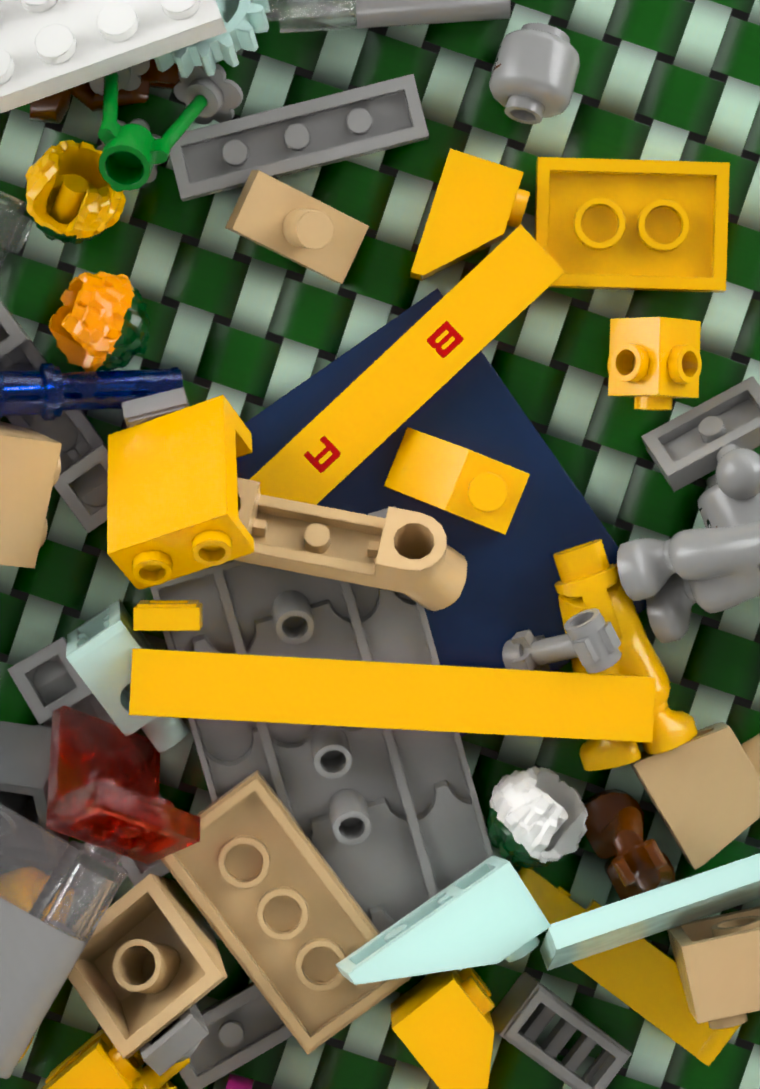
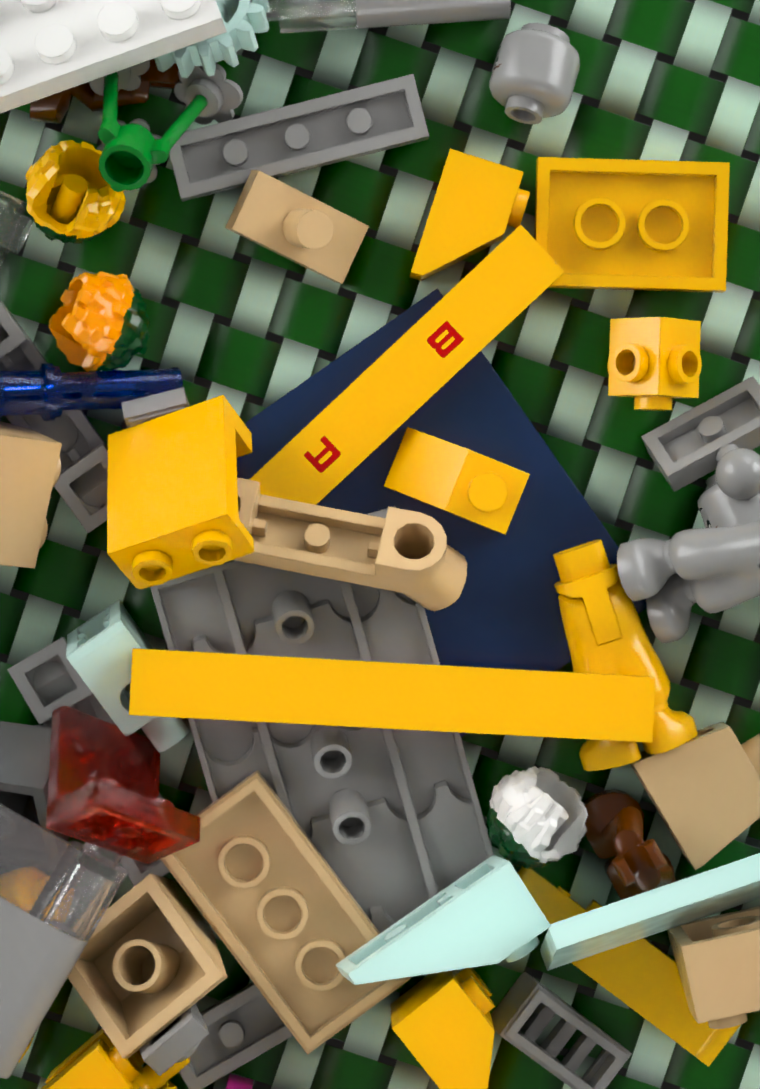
(168, 615): yellow tile -> none
(585, 638): light grey bar -> none

